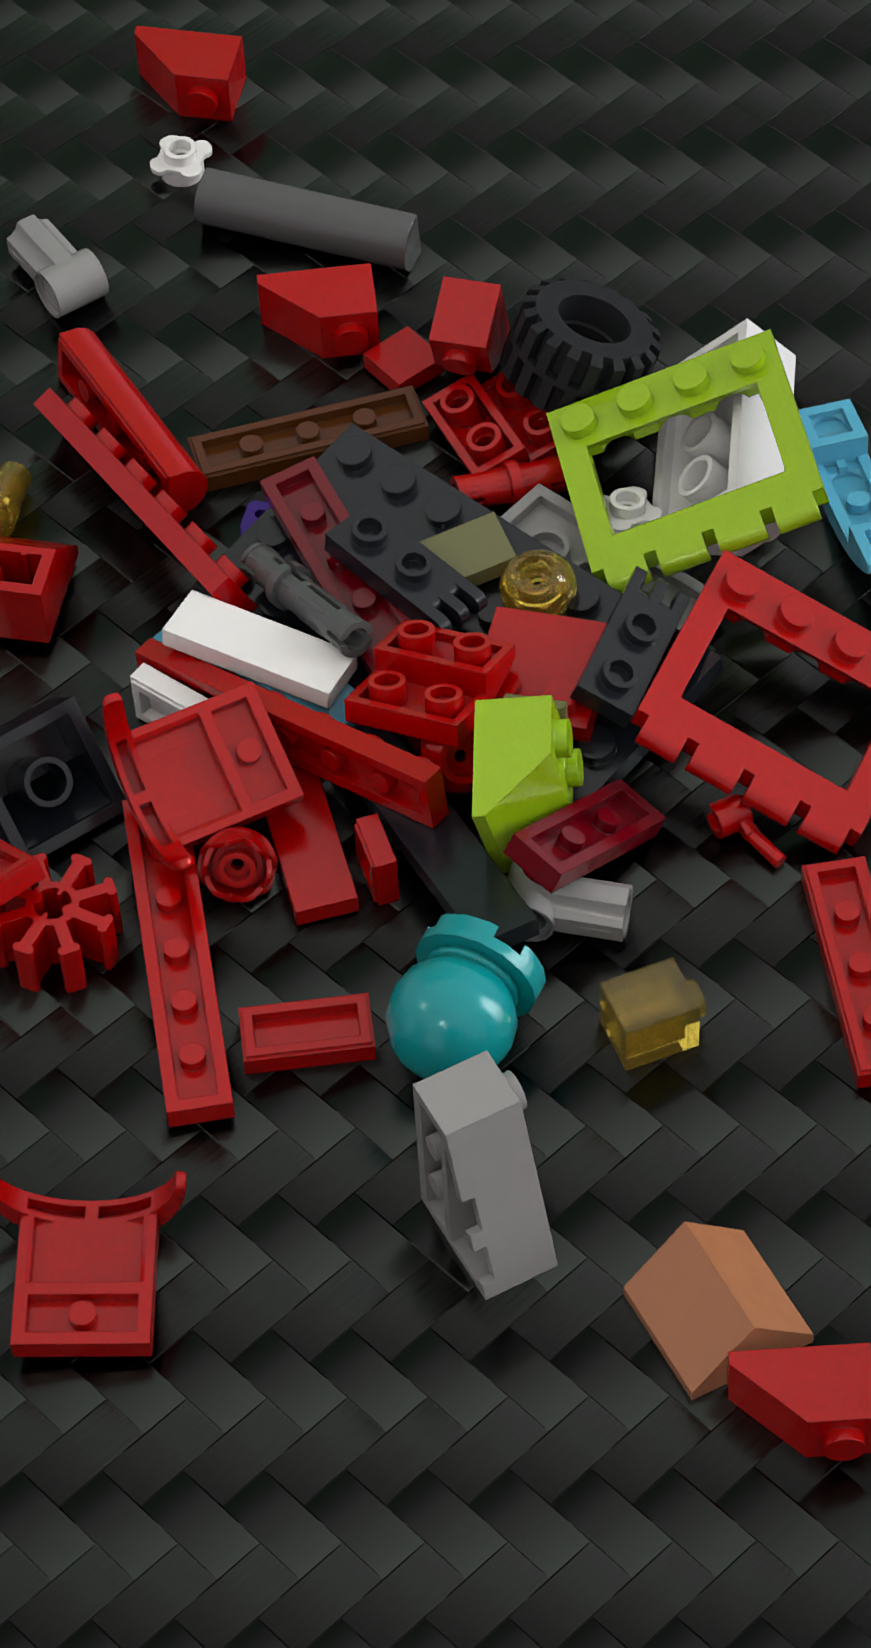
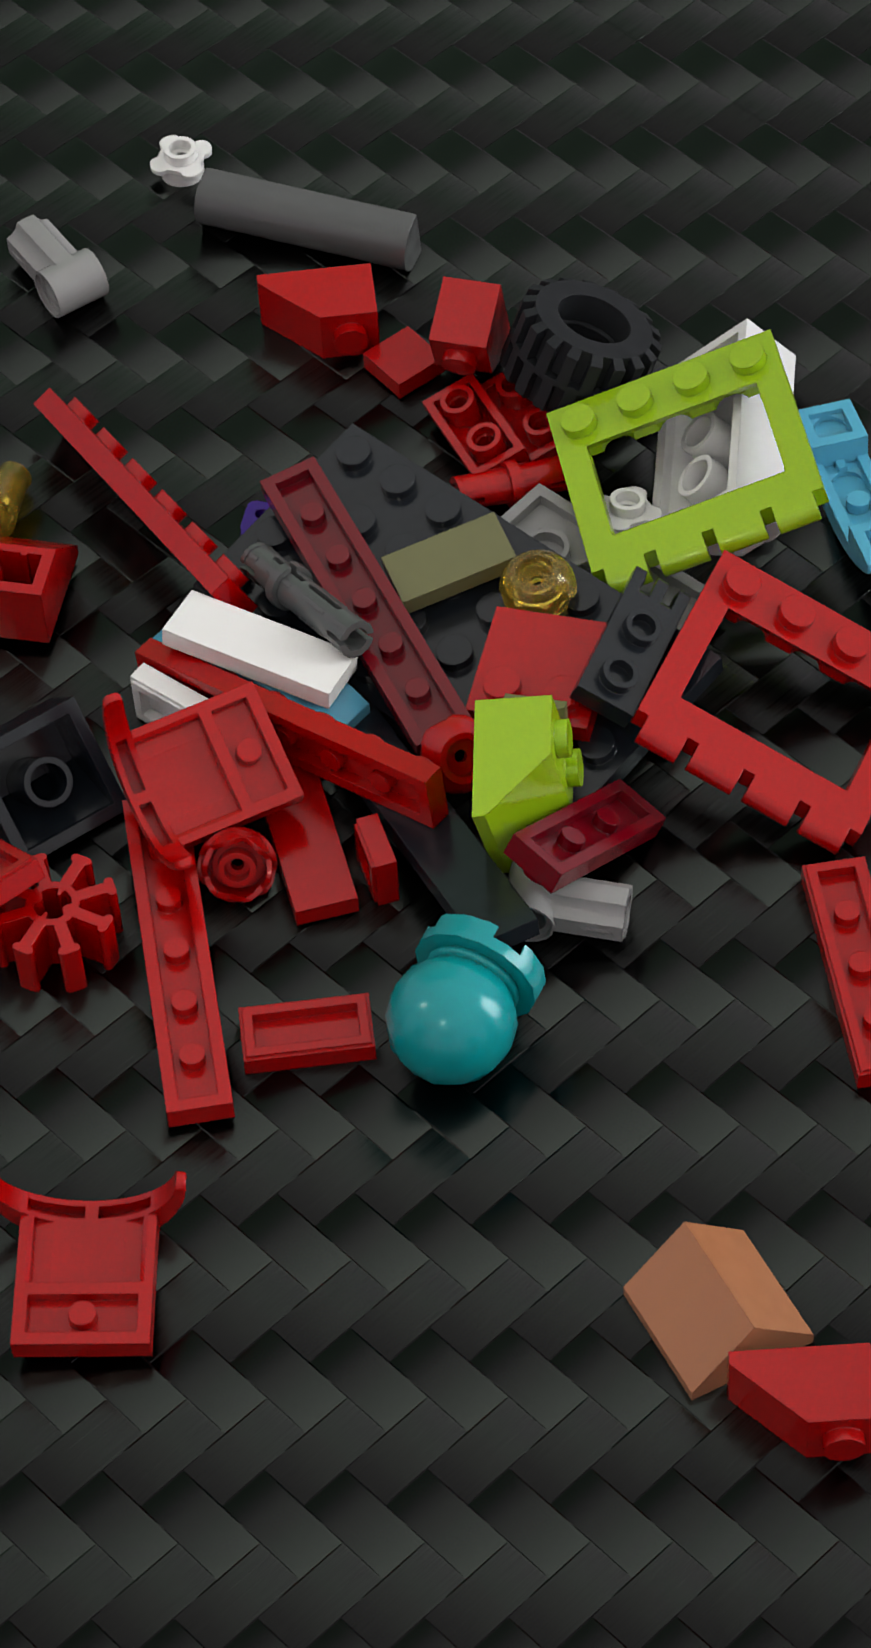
(111, 396): red brick -> none
(193, 70): red slope -> none
(277, 443): reddish brown tile -> none
(403, 569): black hinge -> none
(429, 682): red slope -> none
(482, 1173): light grey wedge -> none
(651, 1013): clear yellow brick -> none
(733, 816): red hand -> none

